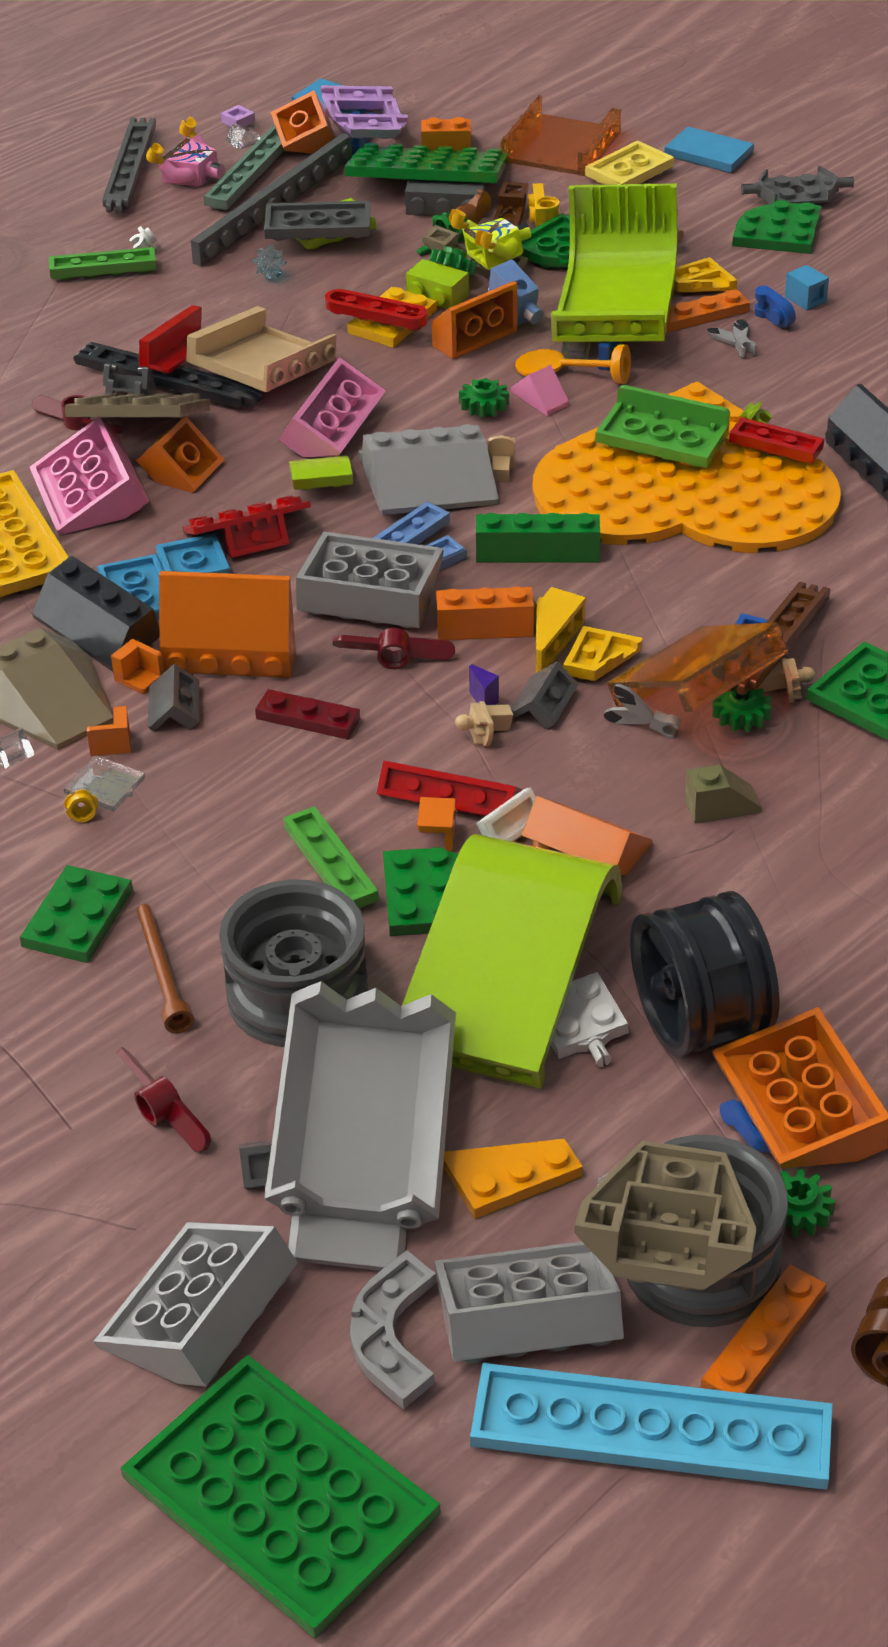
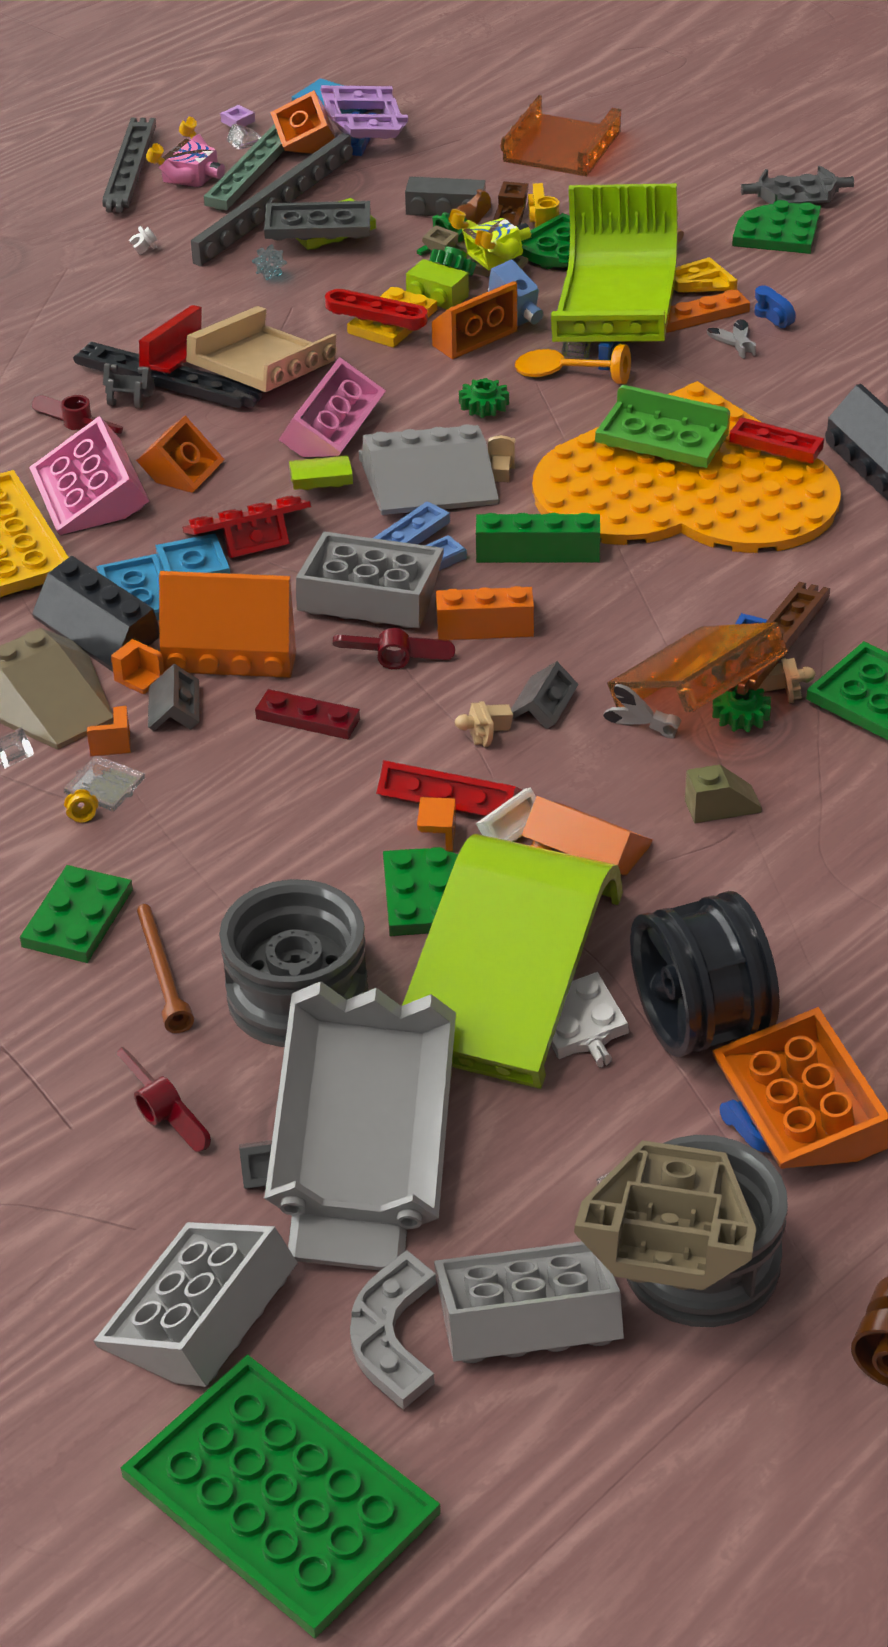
(100, 263): bright green plate -> none
(137, 405): dark tan plate -> none
(330, 856): bright green plate -> none
(427, 164): green plate -> none
(446, 132): orange slope -> none
(483, 685): dark purple slope -> none
(509, 1173): light orange wing -> none
(542, 391): bright pink slope -> none
(557, 622): yellow slope -> none
(600, 652): yellow wing -> none
(630, 165): light yellow plate -> none
(653, 1425): medium azure plate -> none
(709, 149): dark azure tile -> none
(754, 413): lime plate -> none
(765, 1332): orange plate -> none
(806, 287): dark azure panel -> none
(807, 1203): green gear -> none

